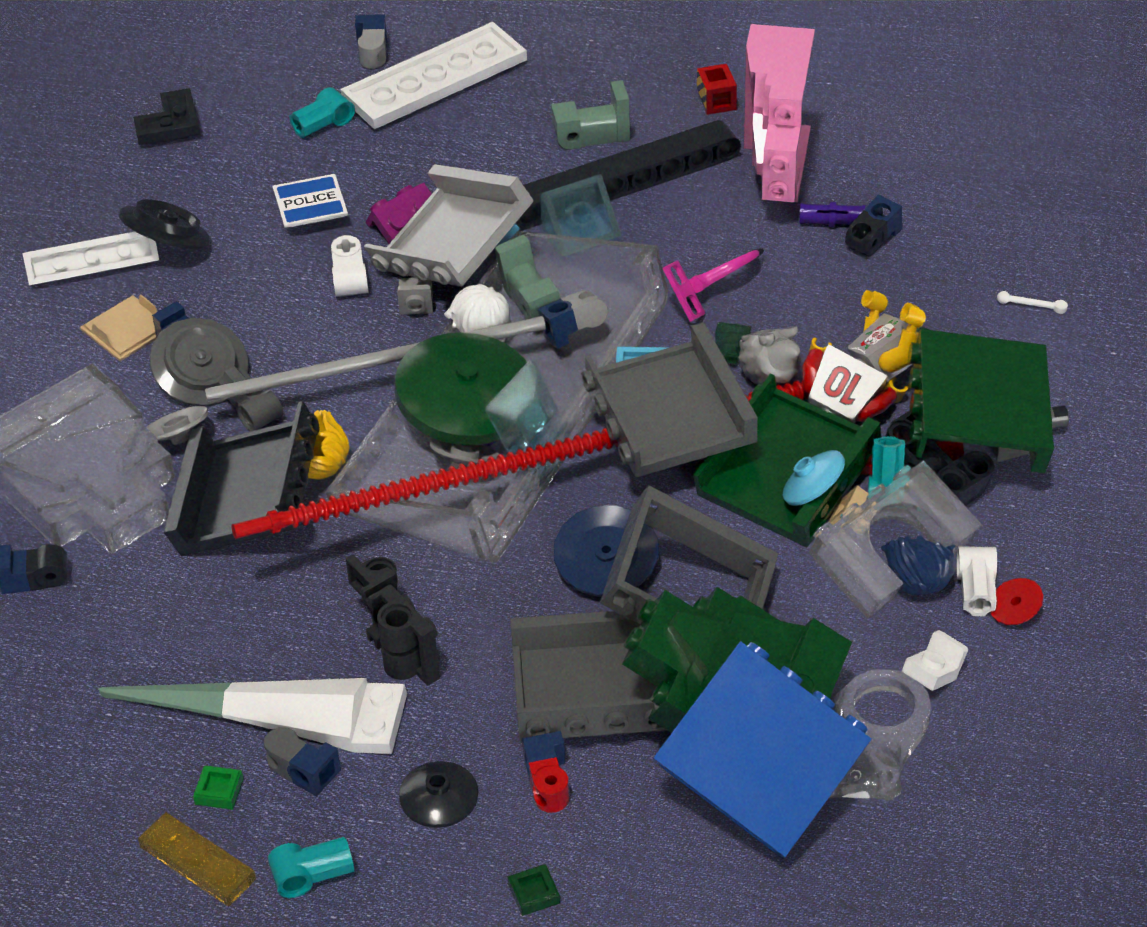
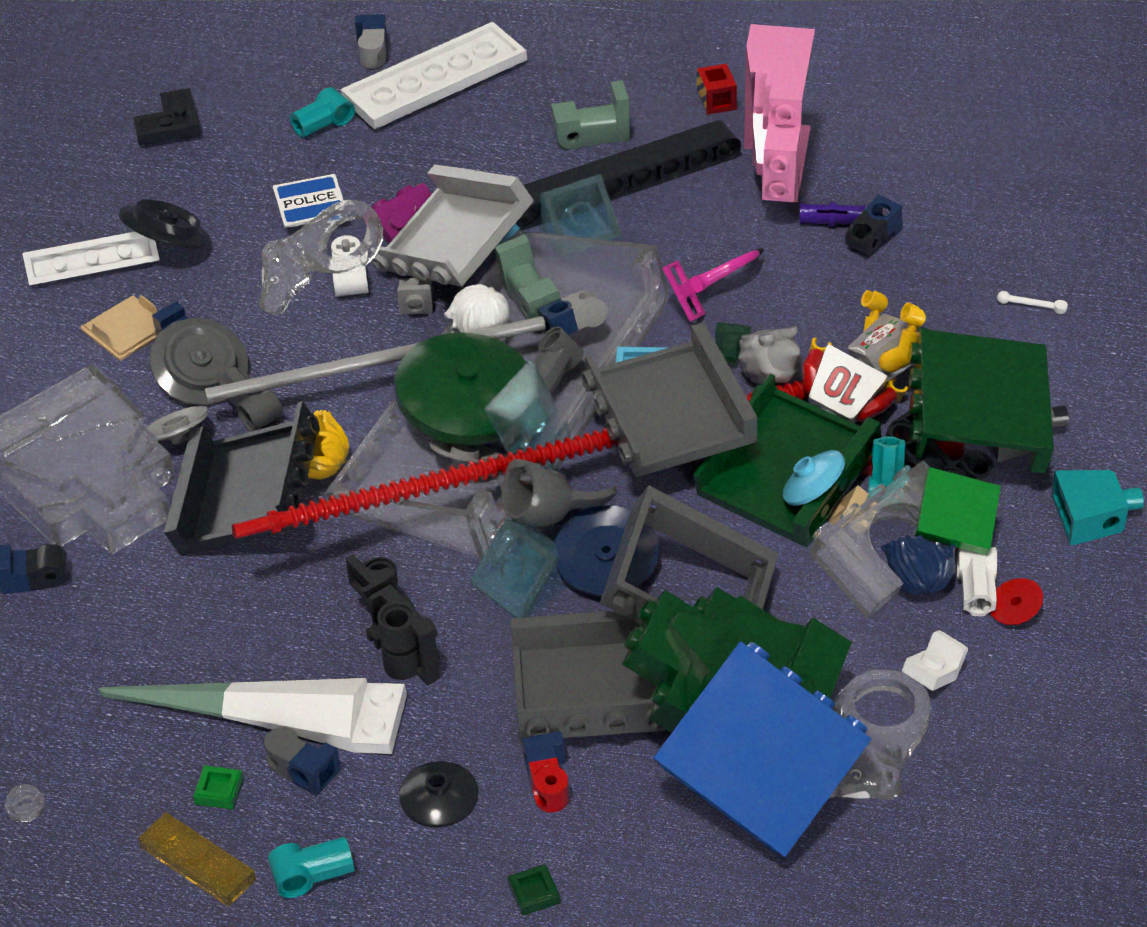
(24, 795): none -> clear plate
(292, 260): none -> clear animal
(516, 567): none -> clear light blue slope
(546, 496): none -> dark grey piece
(557, 356): none -> dark grey piece
(958, 511): none -> green tile
(1092, 503): none -> teal torso

